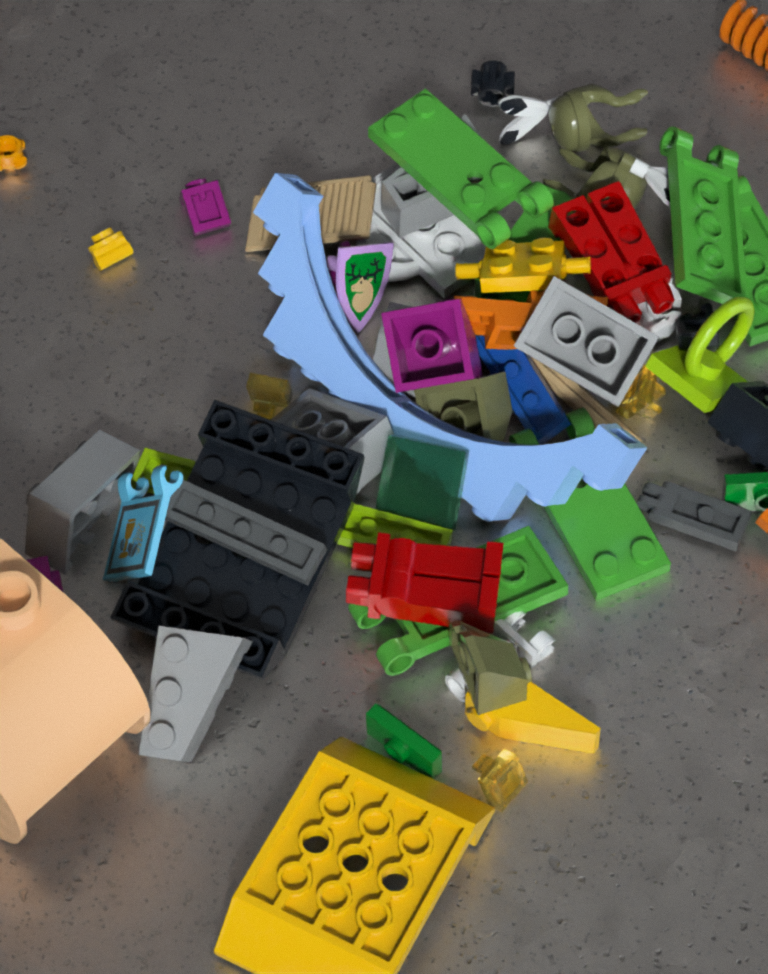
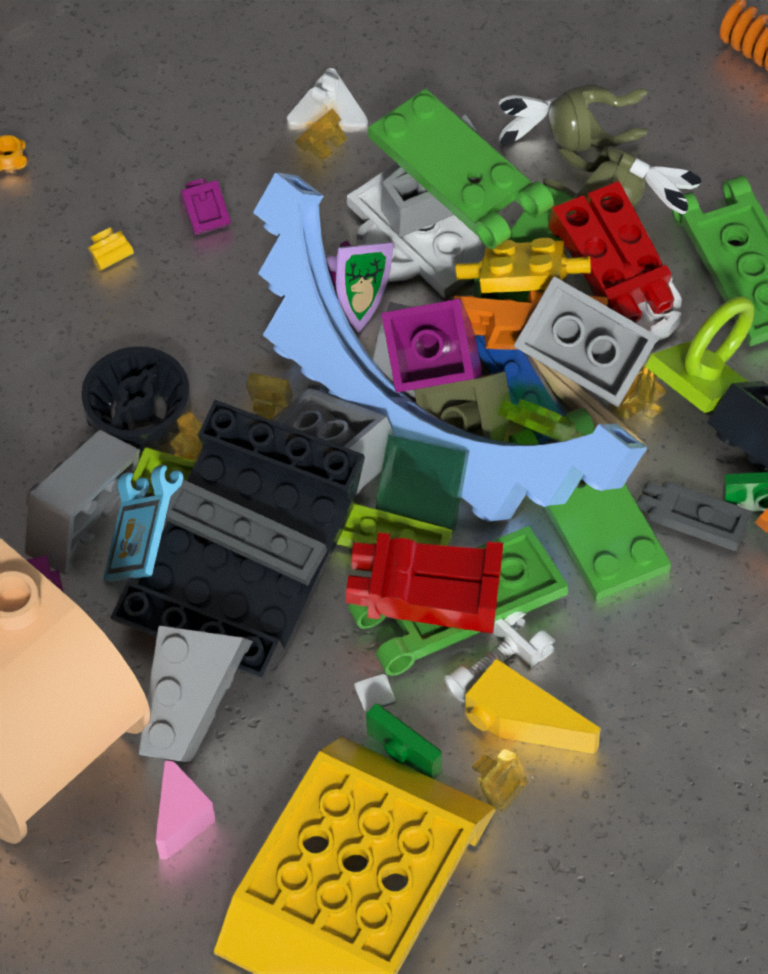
(134, 382): none -> black gear
(182, 811): none -> bright pink slope
(187, 441): none -> clear yellow tile
(324, 129): none -> clear yellow tile
(328, 94): none -> white piece
(343, 213): tan window -> none
(374, 691): none -> white sticker
(489, 667): olive slope -> none
(492, 83): black gear -> none
(540, 420): none -> clear neon green plate
(689, 325): black tile -> none
(705, 218): bright green hinge -> none

